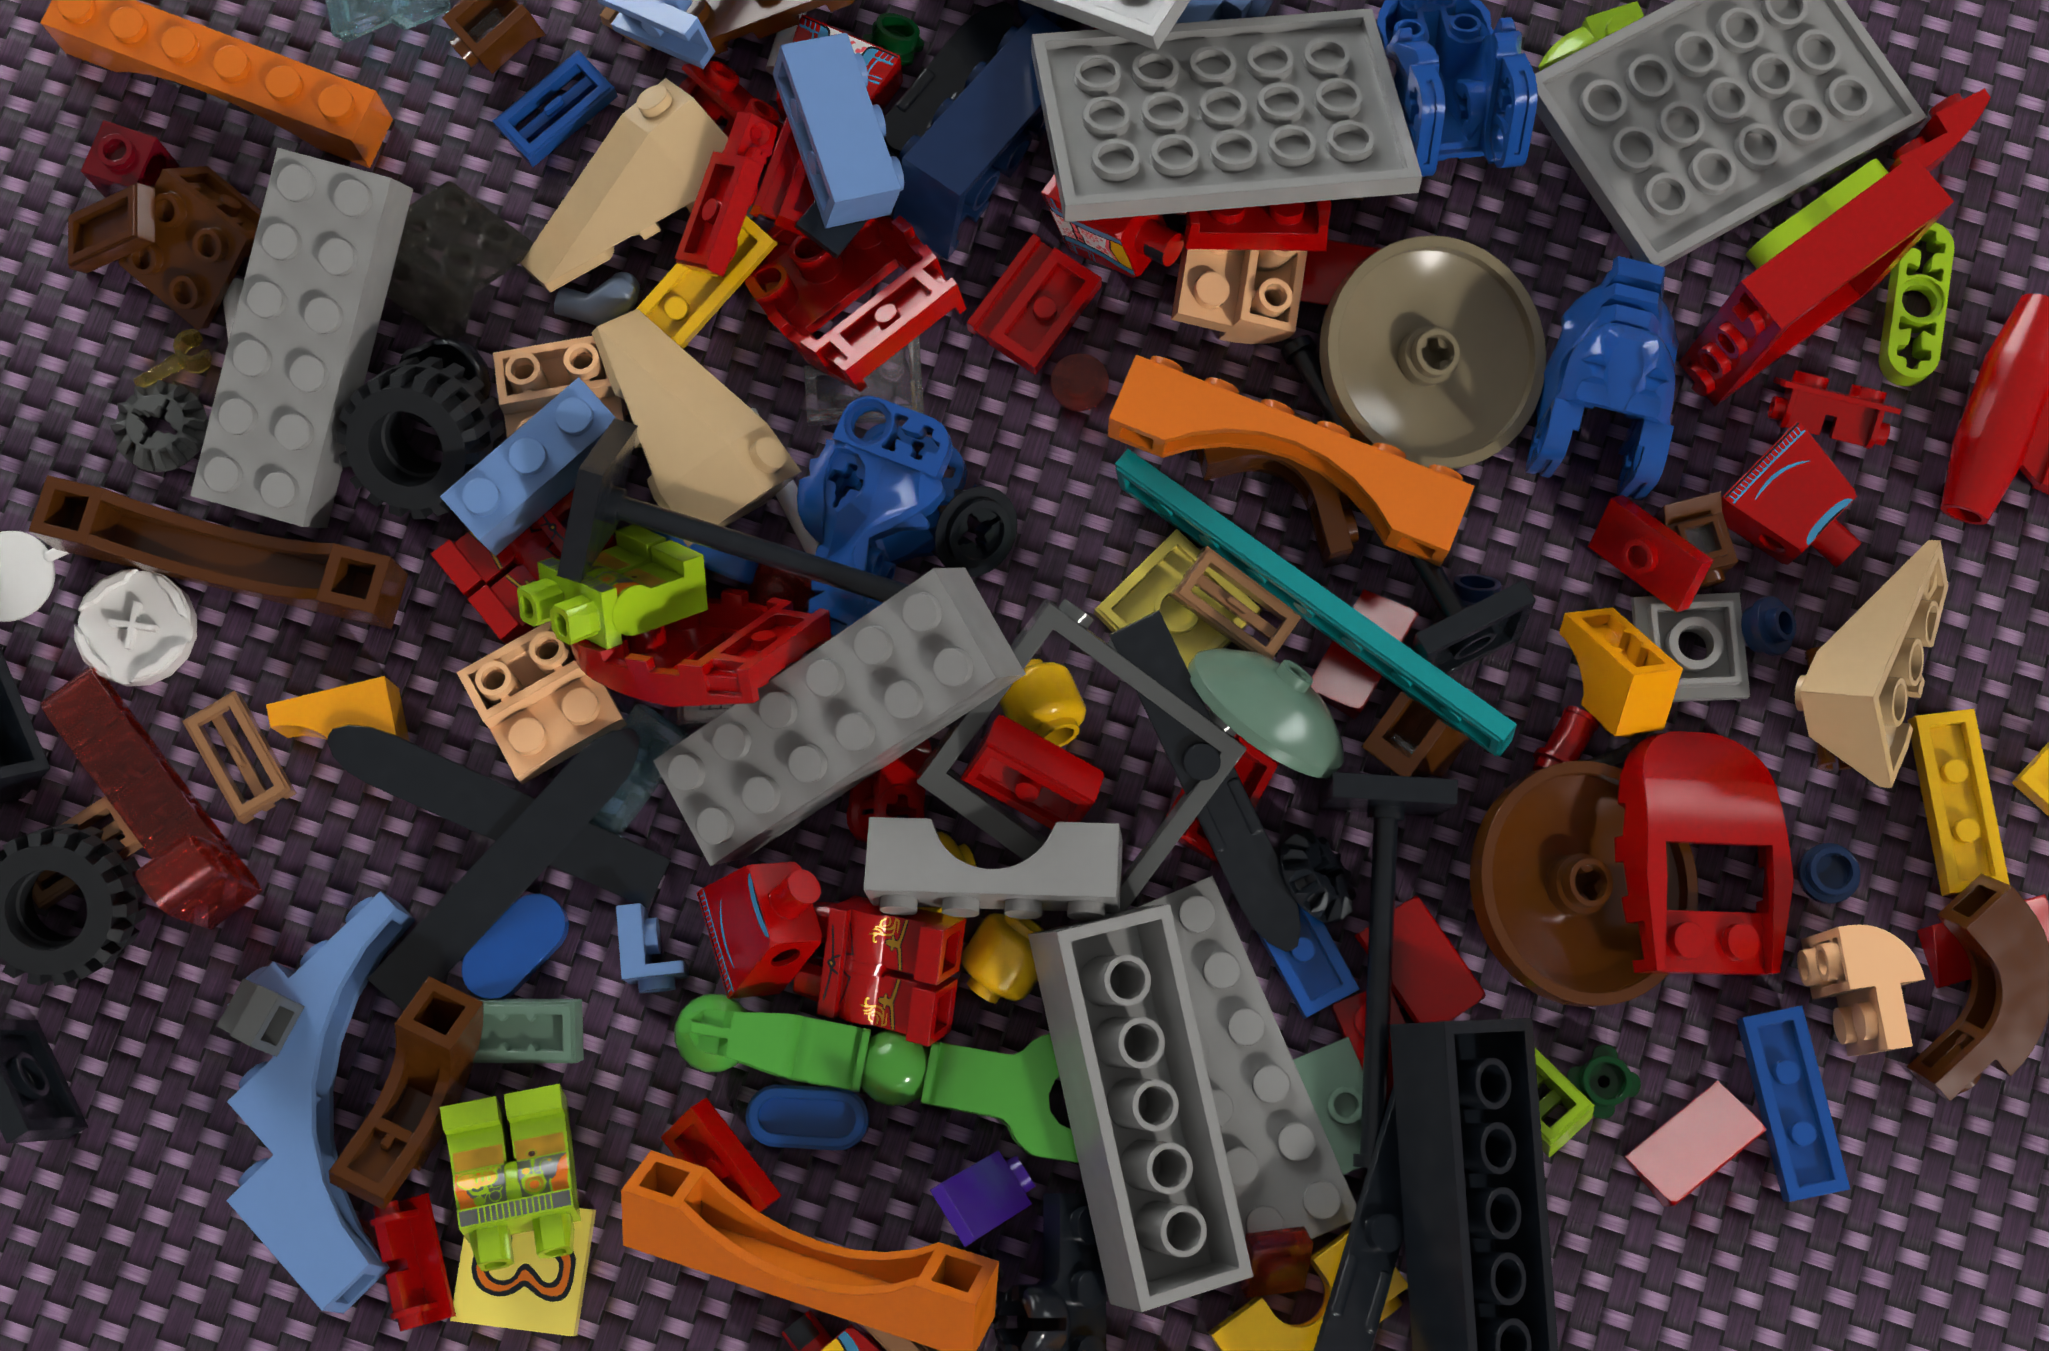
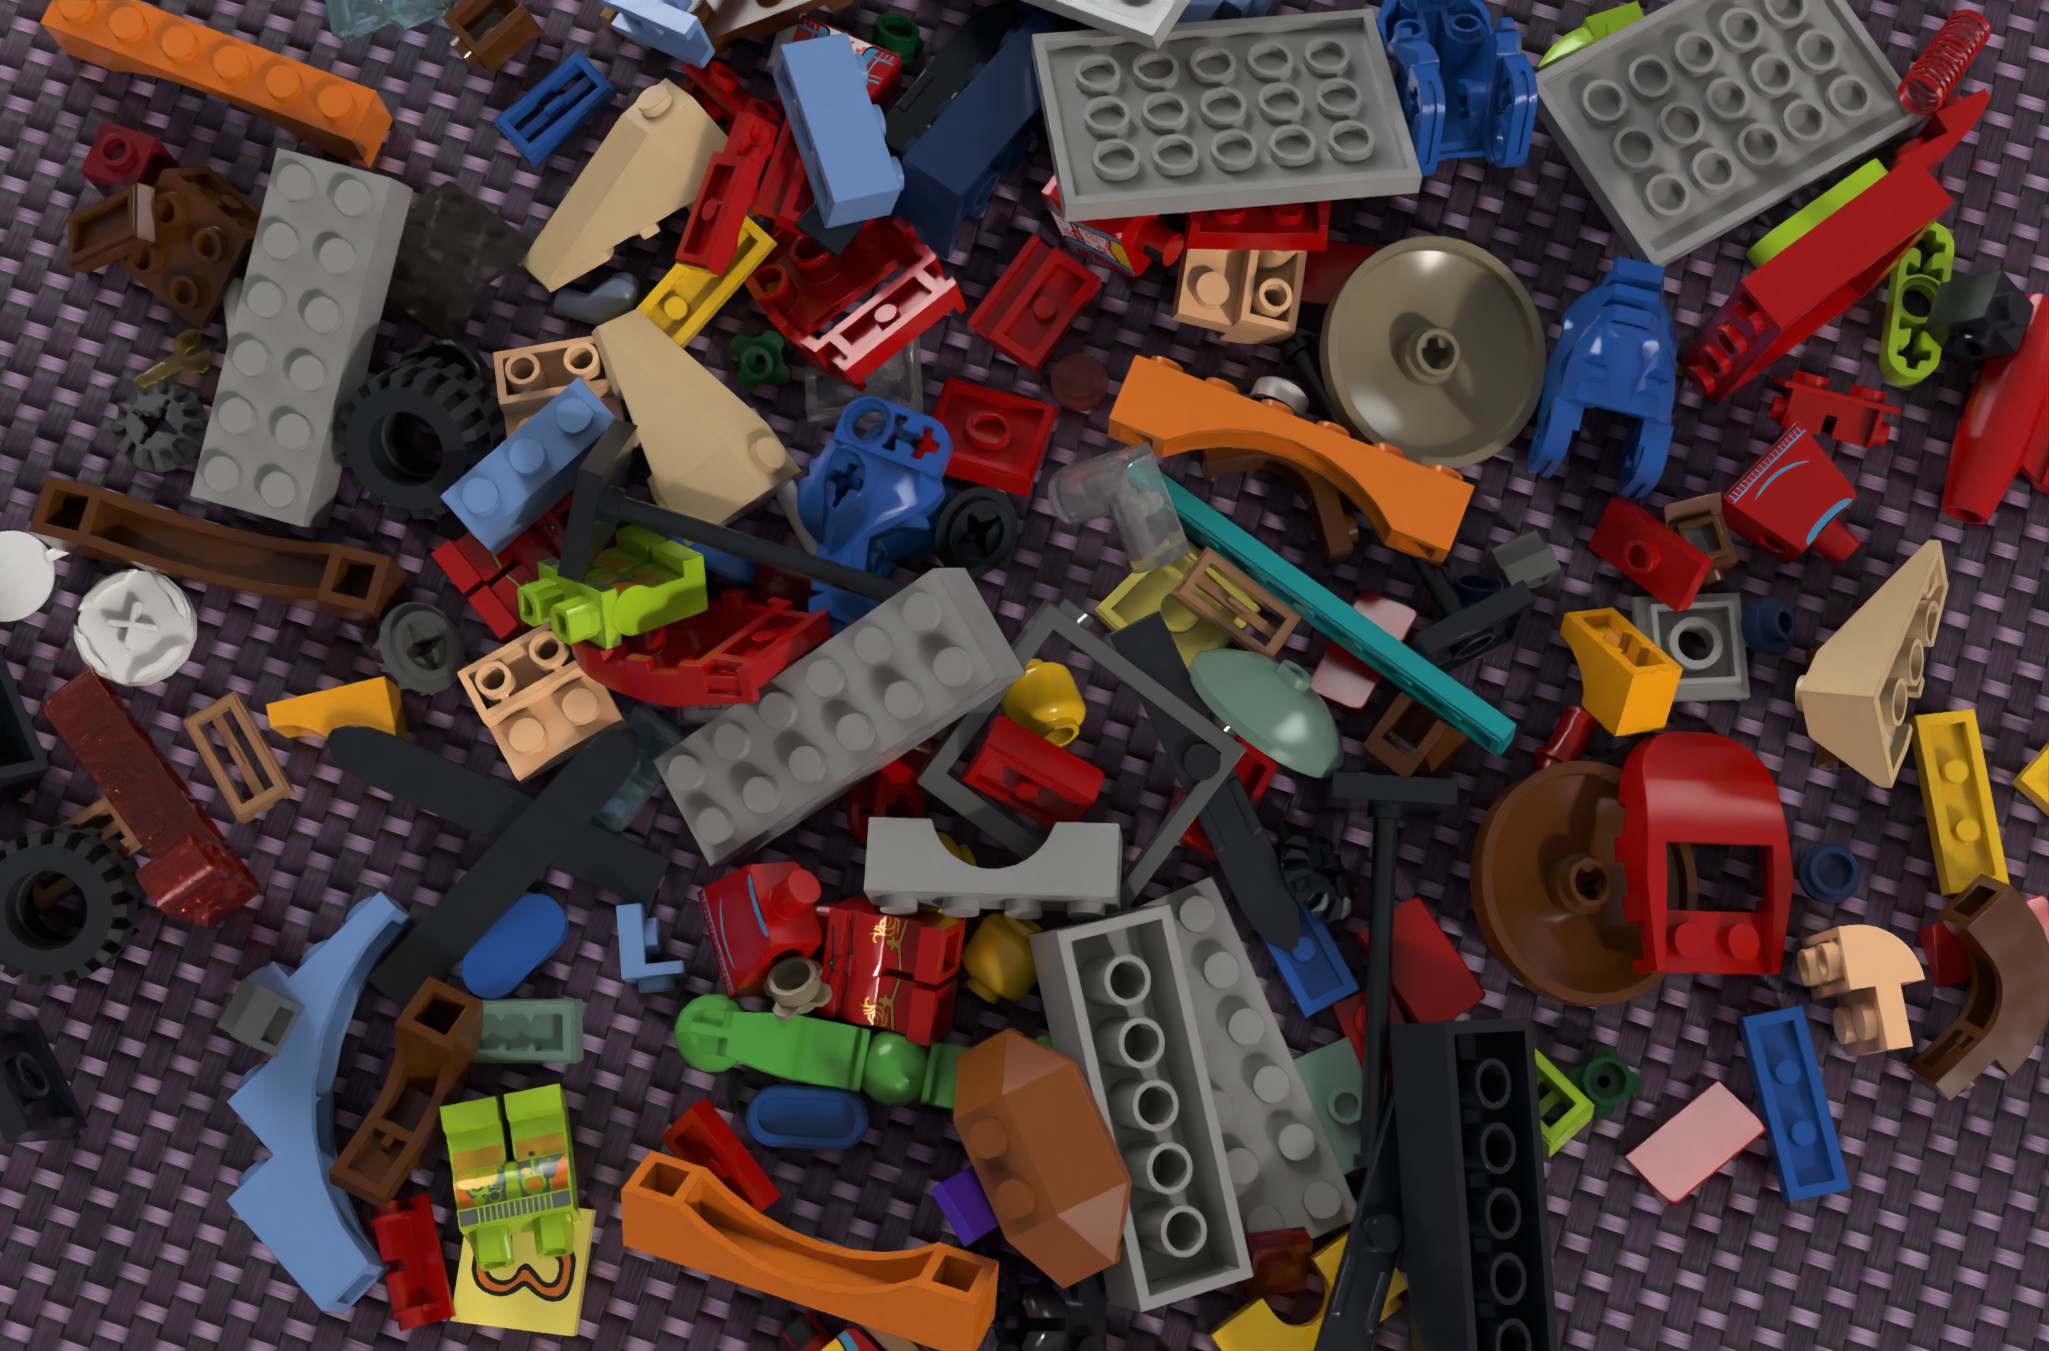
(416, 623): none -> dark grey gear
(774, 349): none -> dark green plate
(796, 987): none -> dark tan plate
(993, 435): none -> red tile
(1042, 1155): none -> dark orange wedge
(1133, 493): none -> clear brick
(1281, 391): none -> white tile
(1522, 559): none -> dark grey piece
(1956, 45): none -> red piece
(1979, 317): none -> black brick

